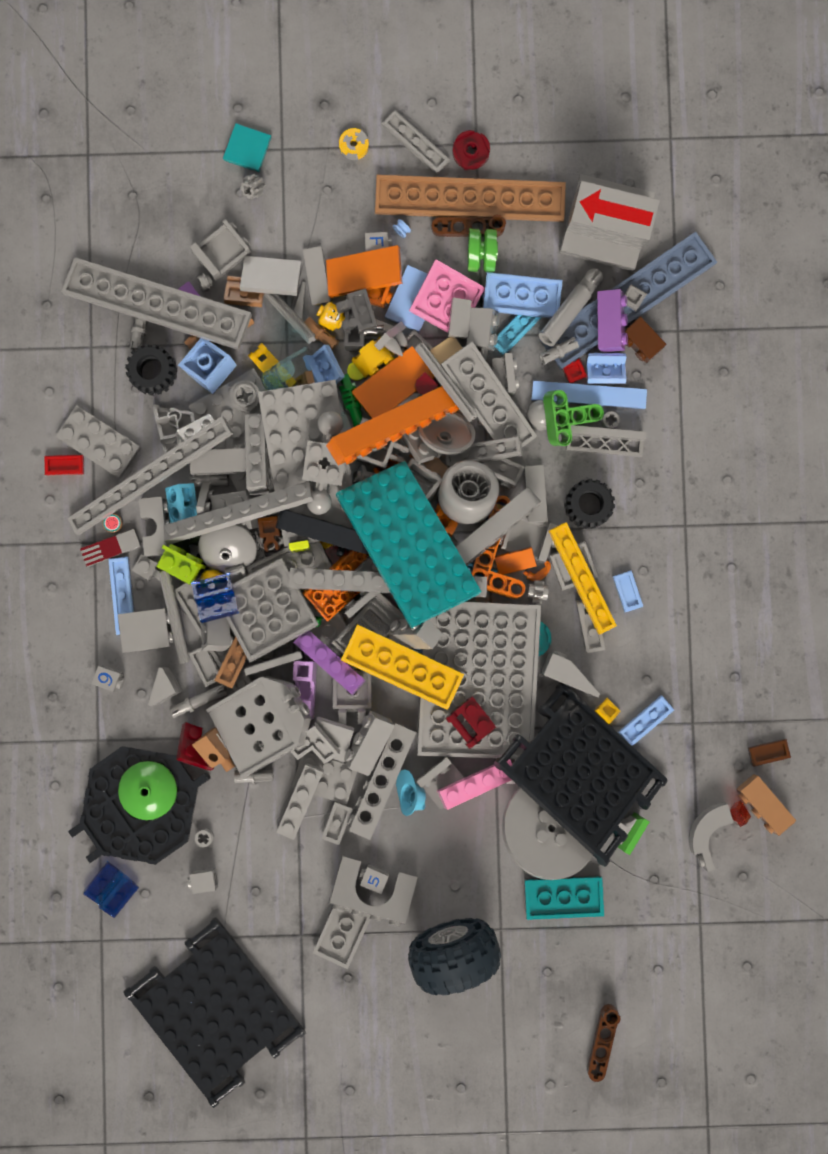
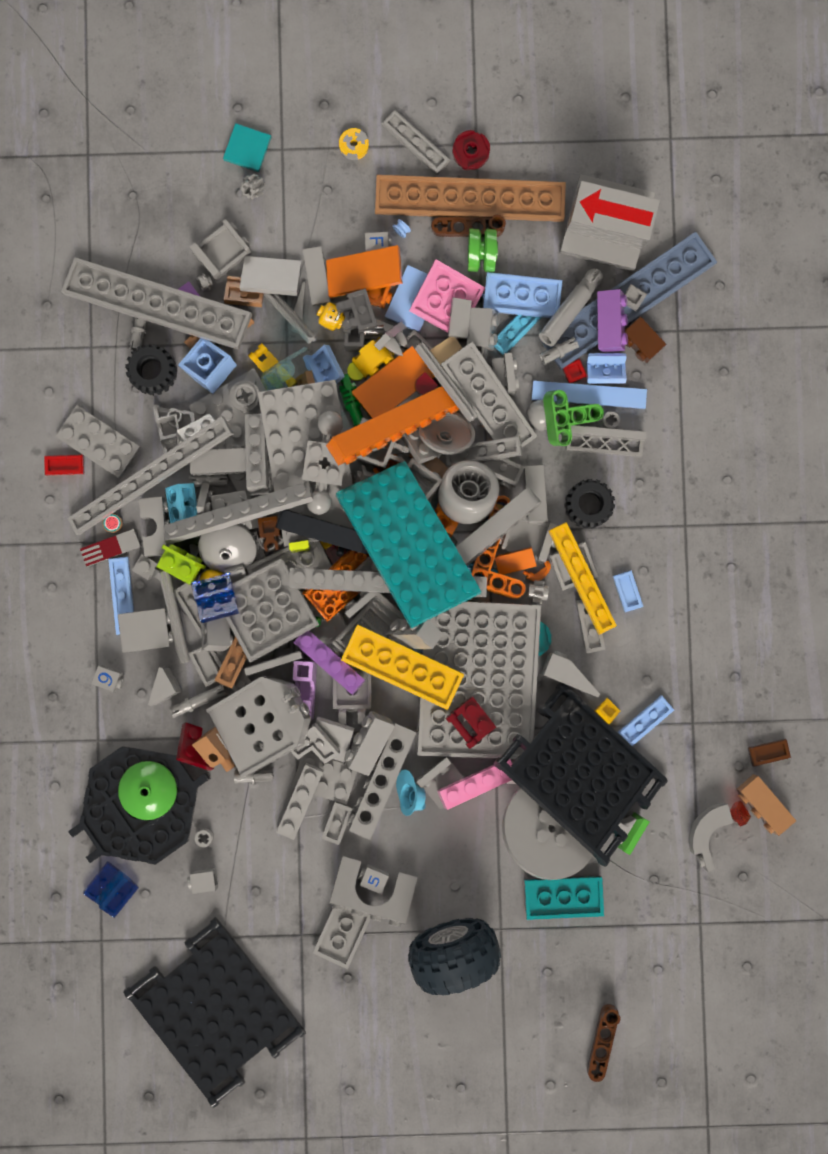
(321, 333): medium nougat pin -> none

